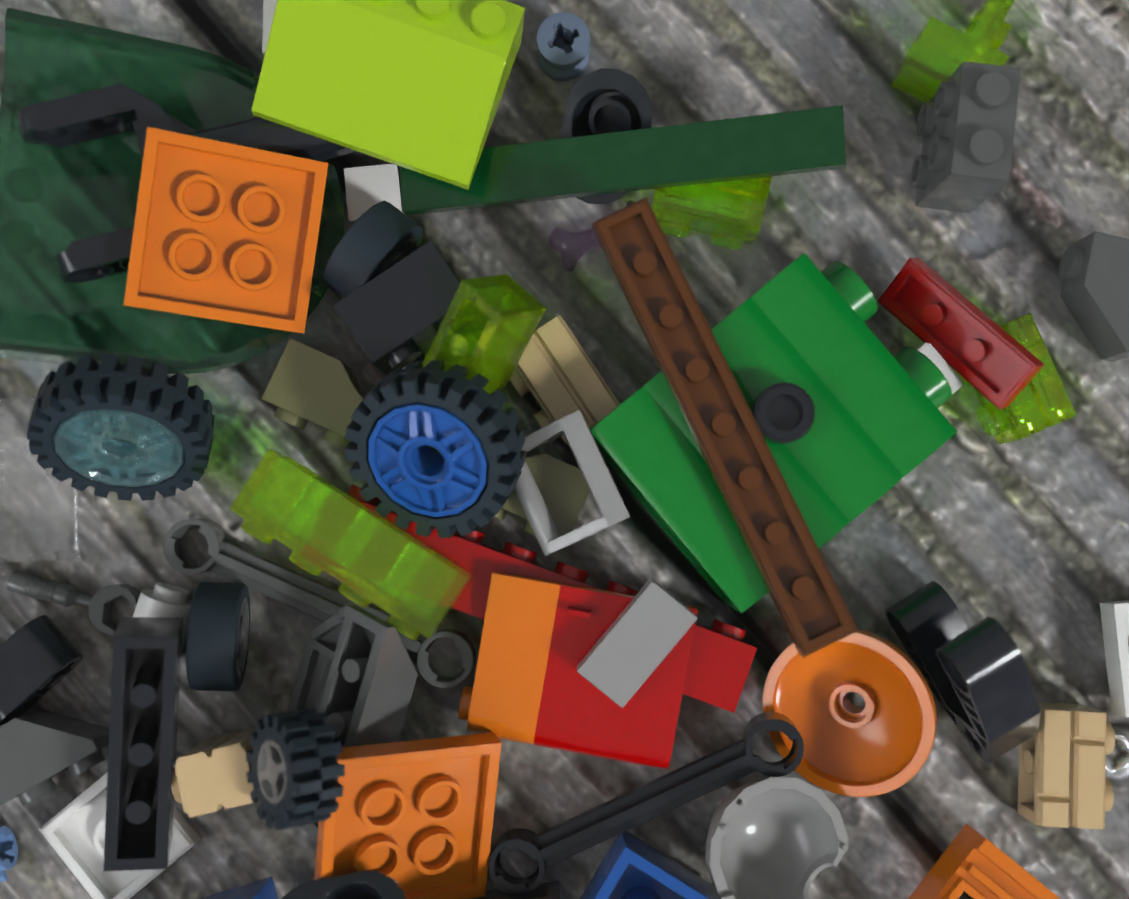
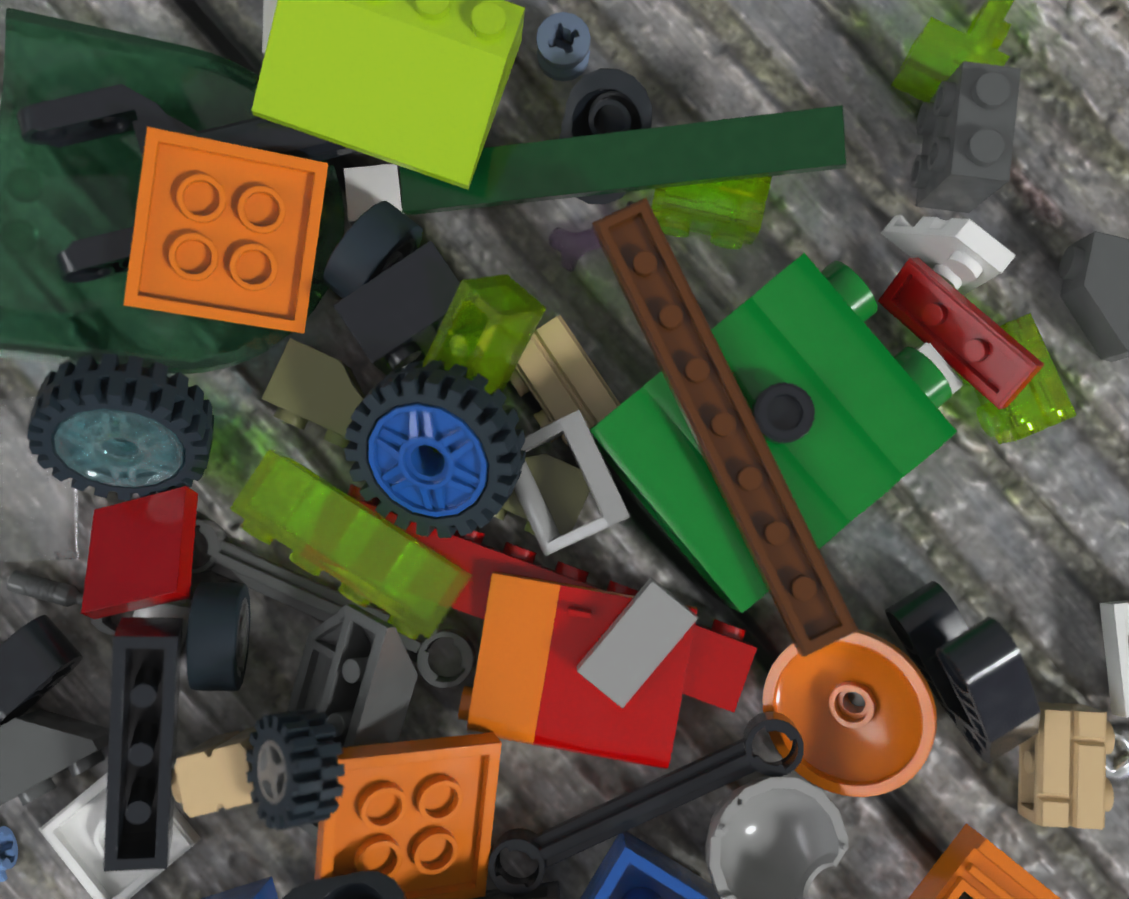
(140, 553): none -> red tile
(952, 248): none -> white wing

